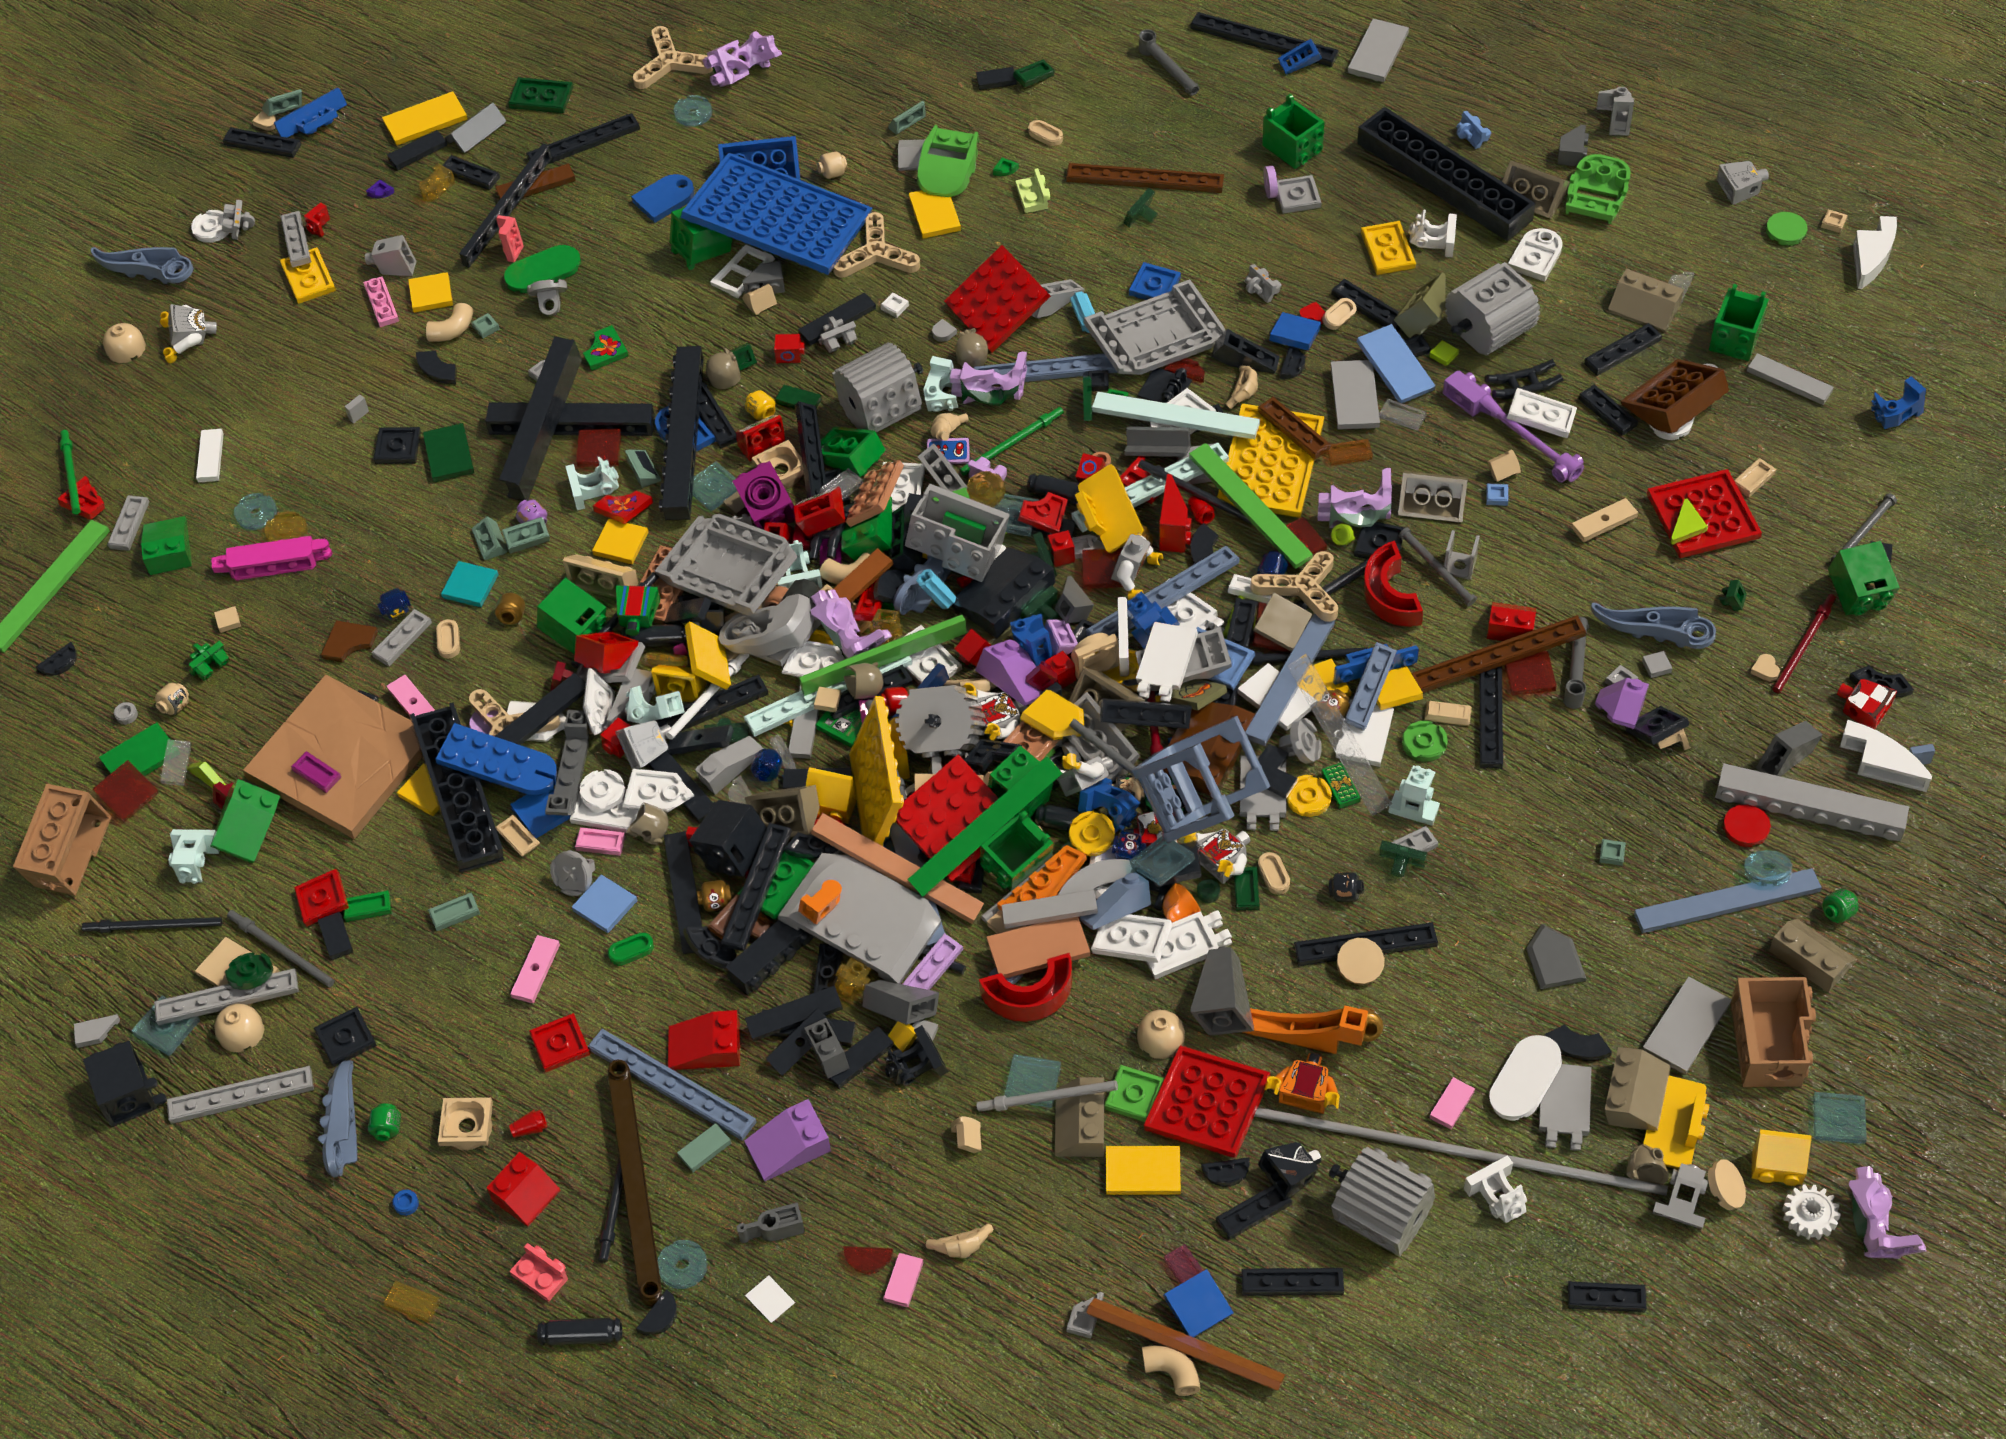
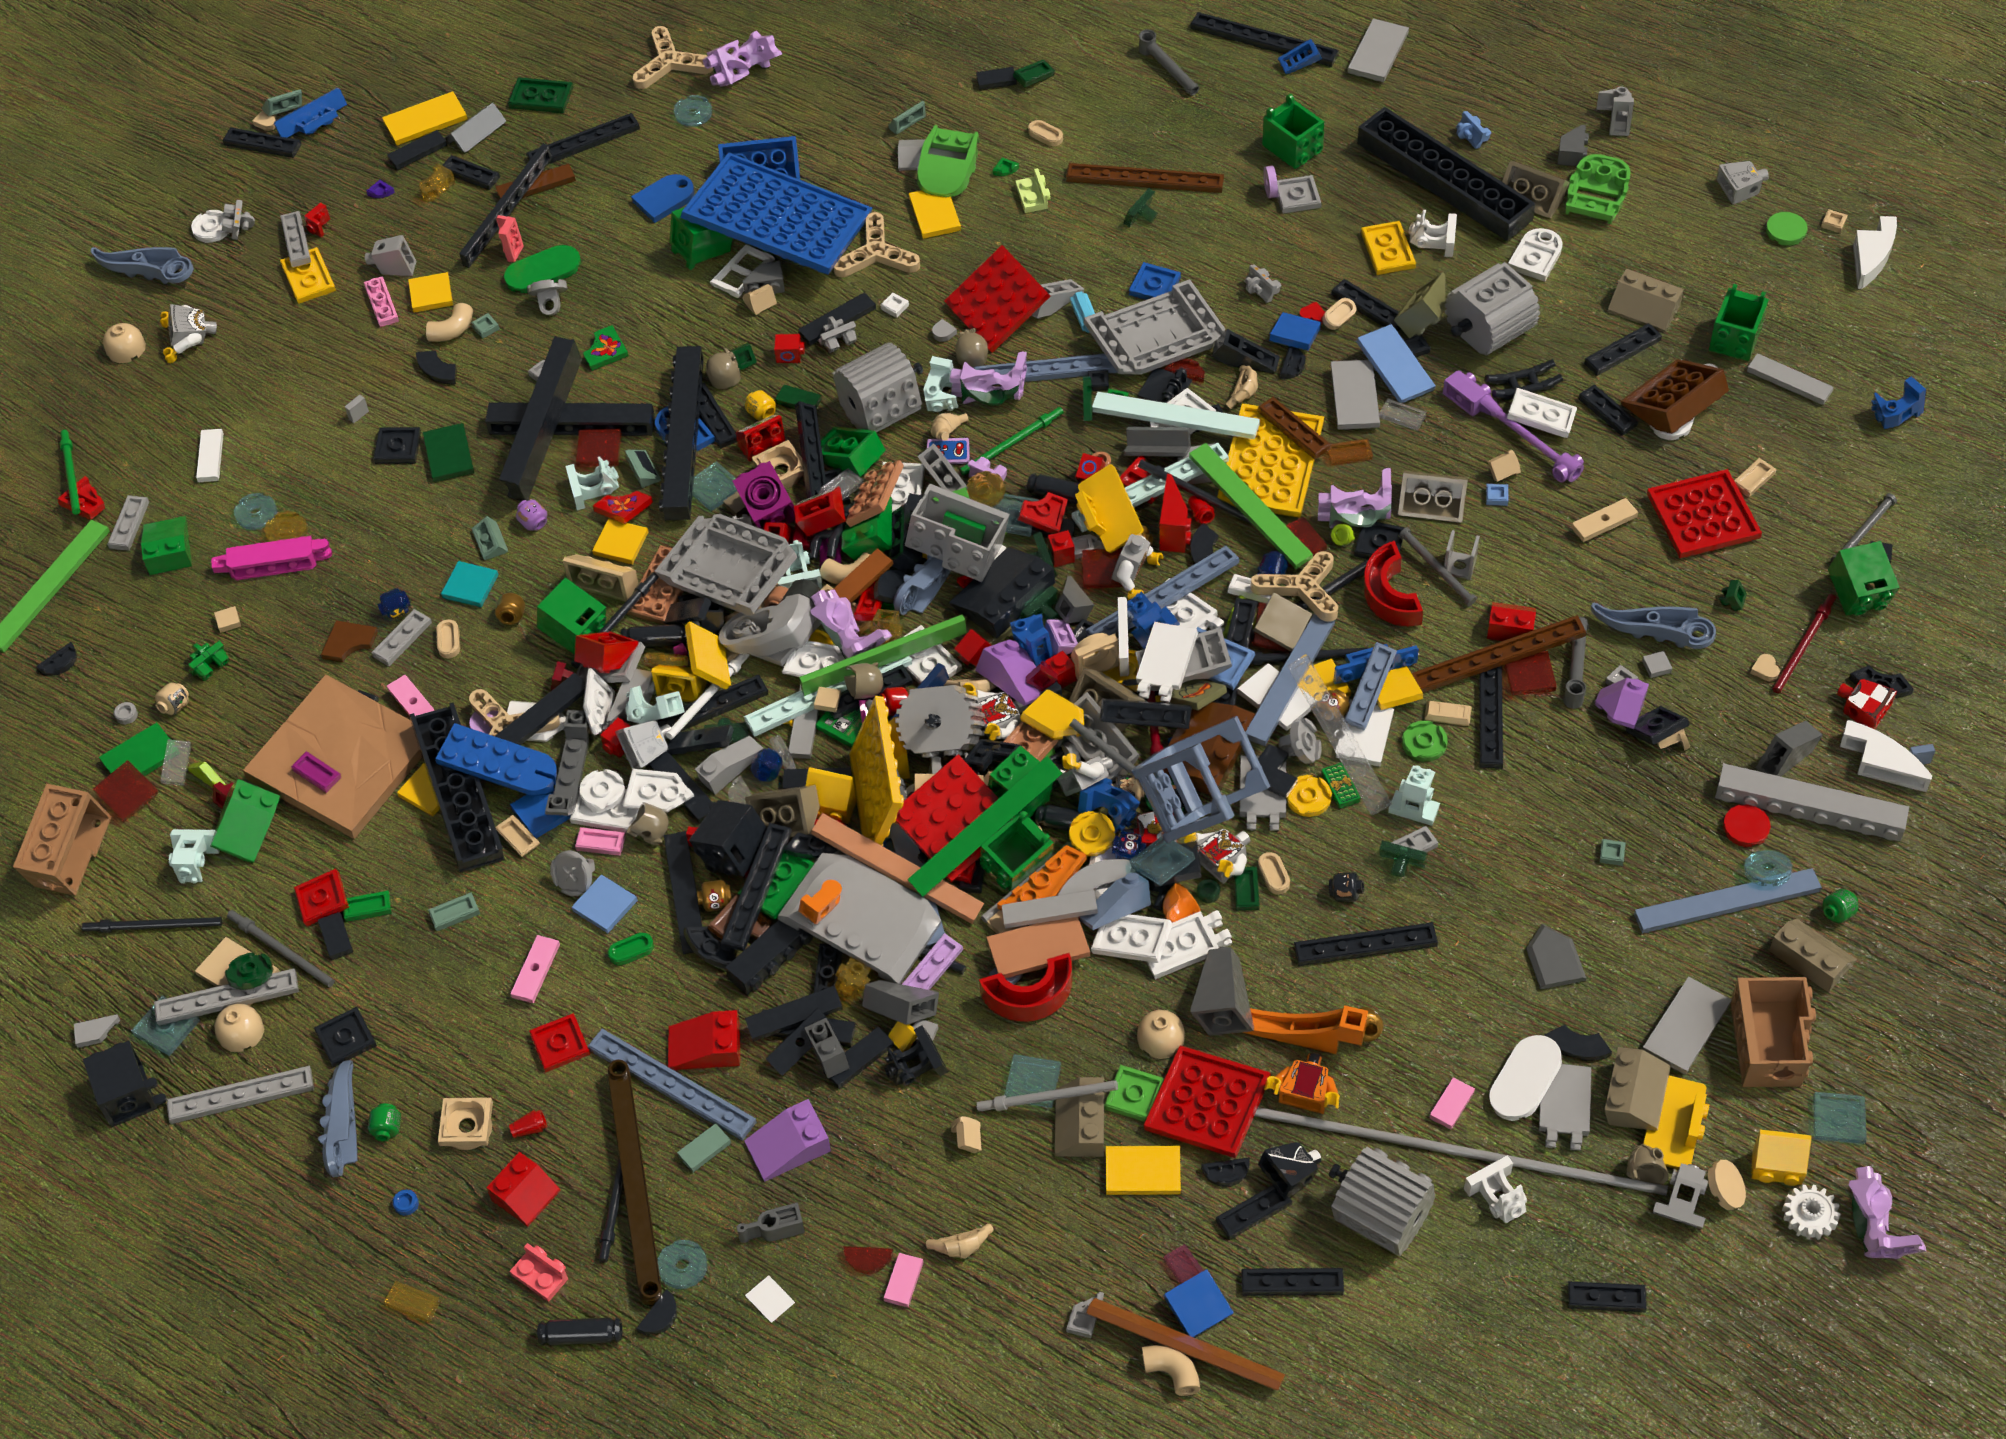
(526, 535): sand green slope -> none
(636, 607): green torso -> none
(832, 165): tan head -> none
(936, 589): medium azure axle -> none
(1360, 961): tan tile -> none
(1444, 353): lime tile -> none
(1682, 281): clear tile -> none
(1688, 523): lime tile -> none

